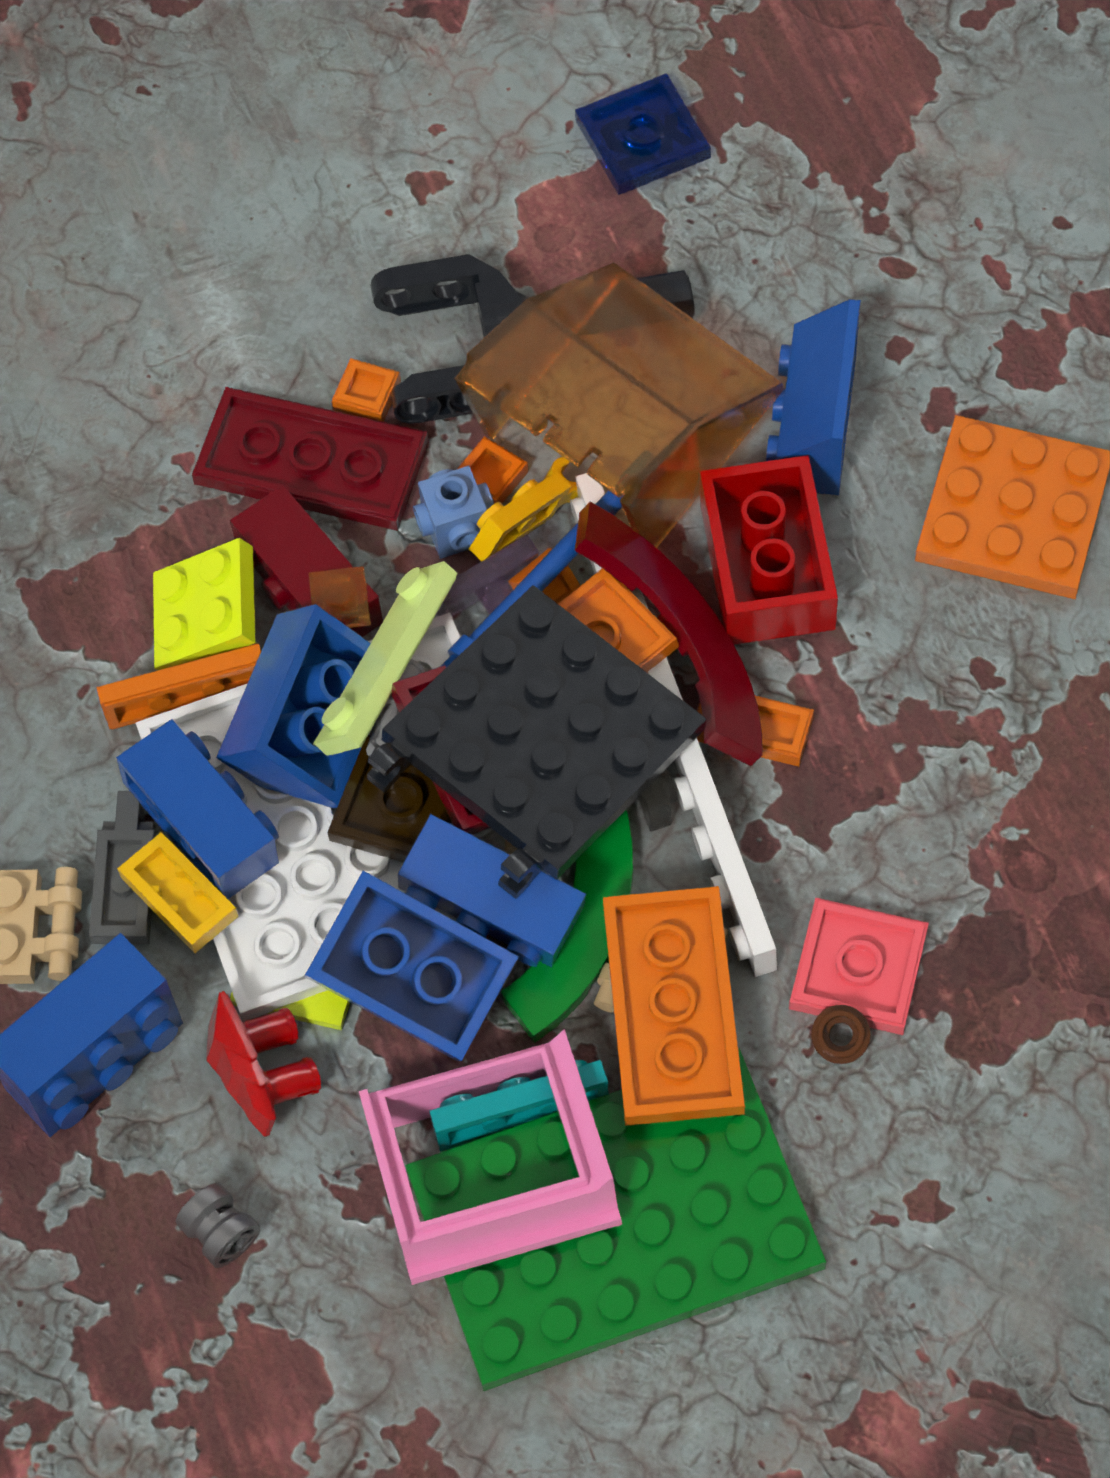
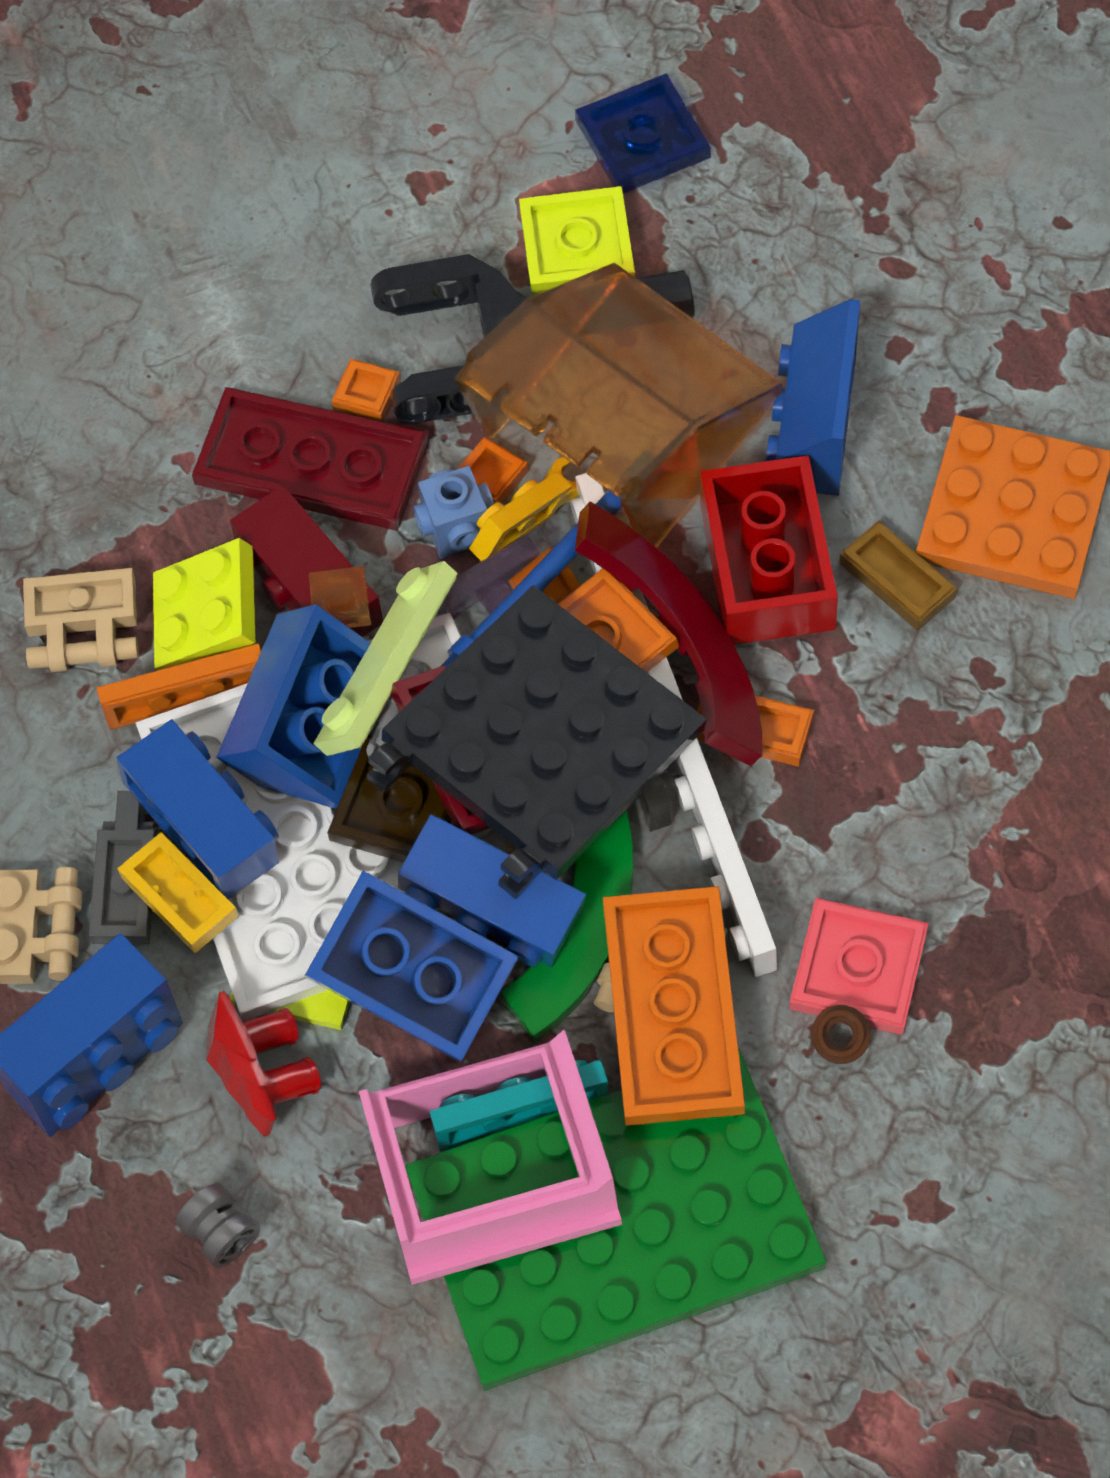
(80, 604): none -> tan plate
(574, 235): none -> neon yellow plate
(898, 575): none -> pearl gold tile

